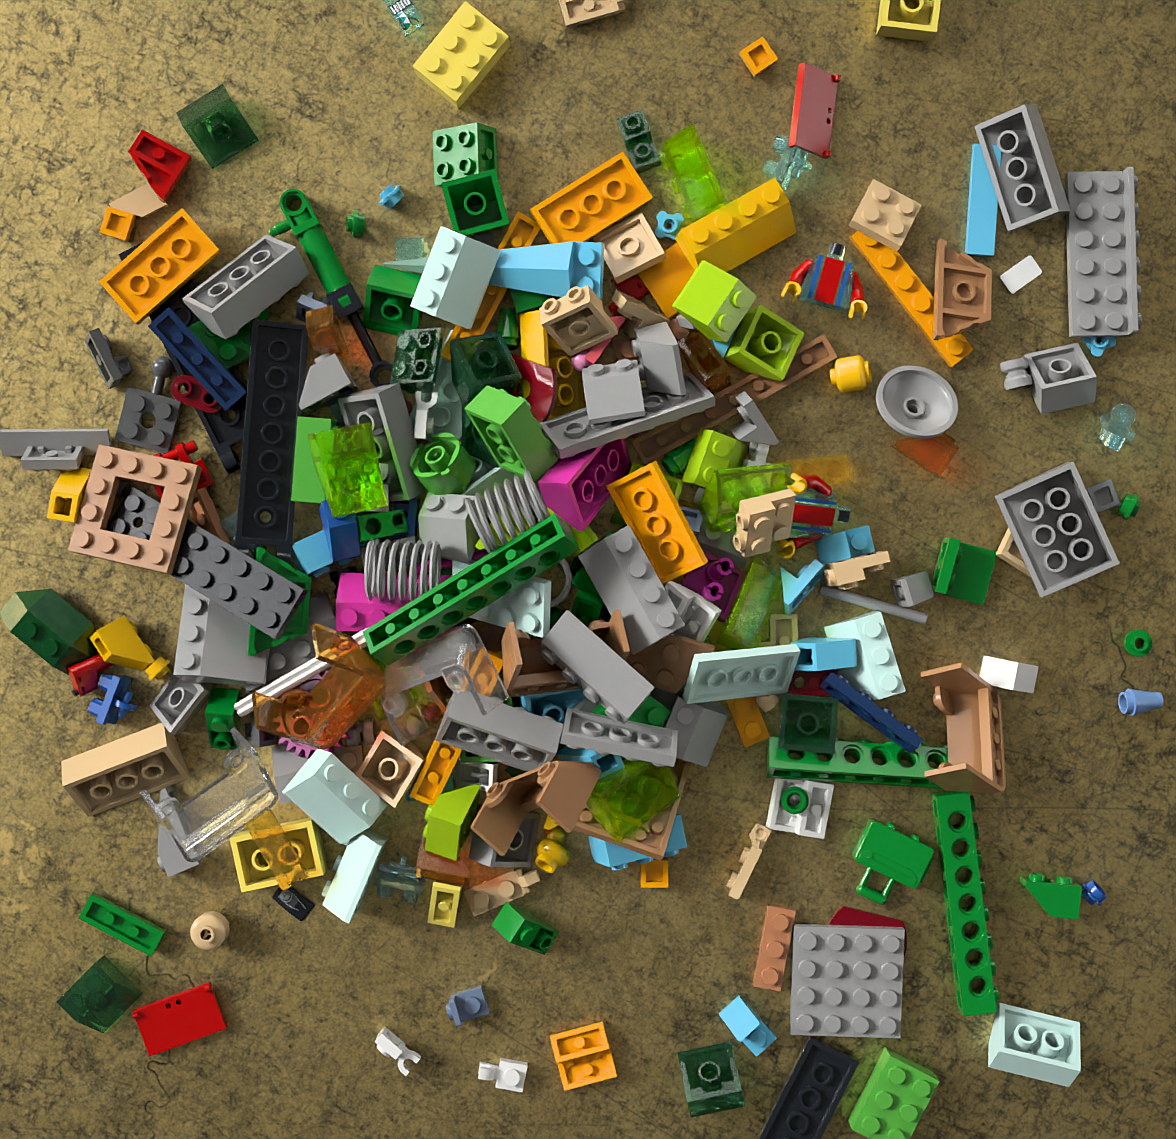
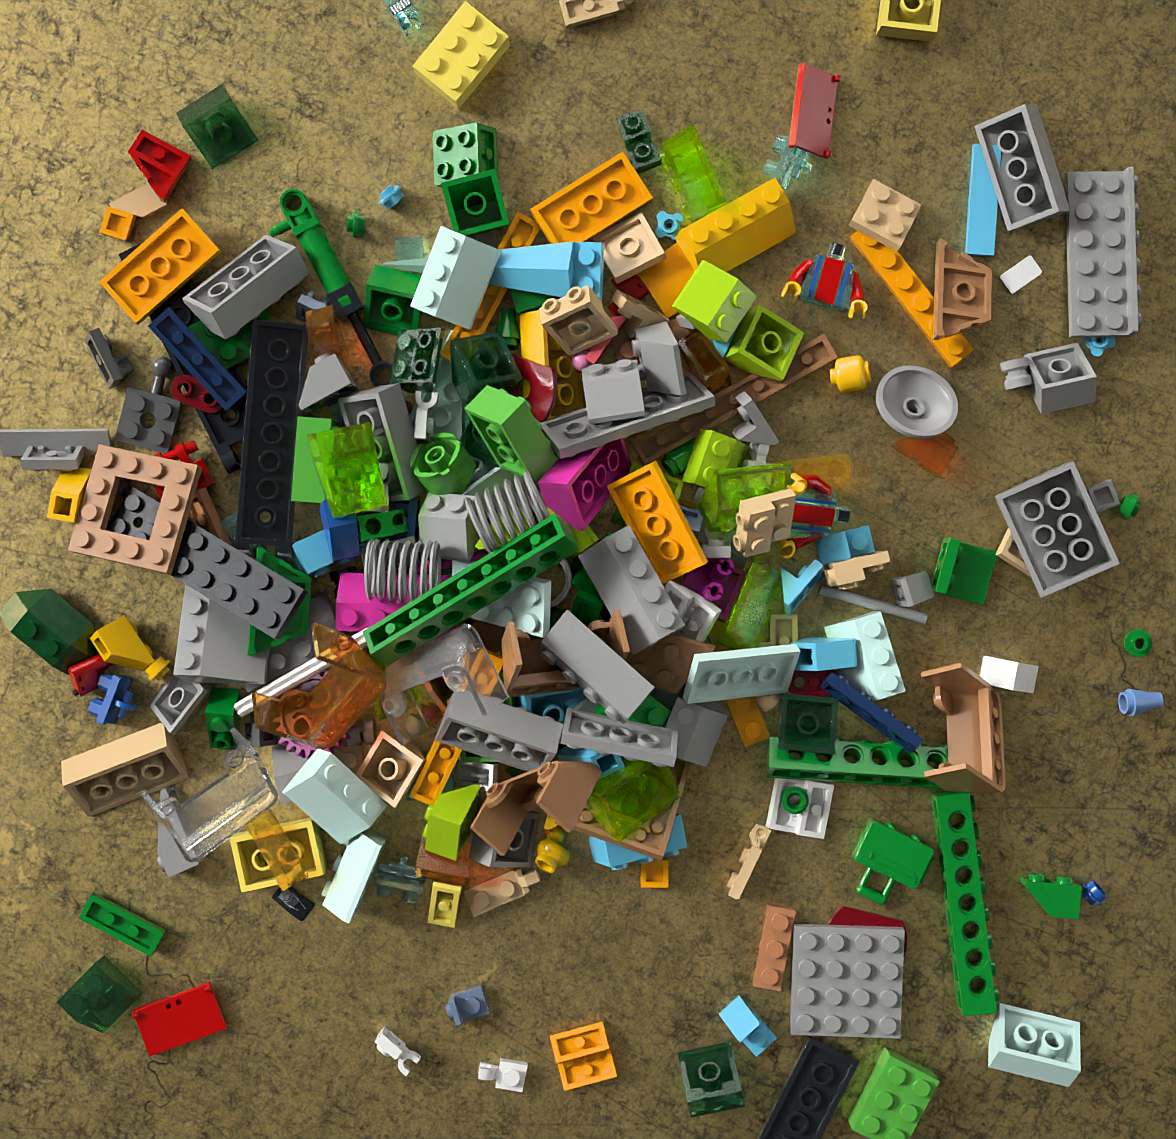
(210, 930): tan head -> none
(524, 929): green slope -> none
(717, 549): none -> light grey plate
(758, 56): light orange plate -> none
(1118, 427): clear light blue hips -> none

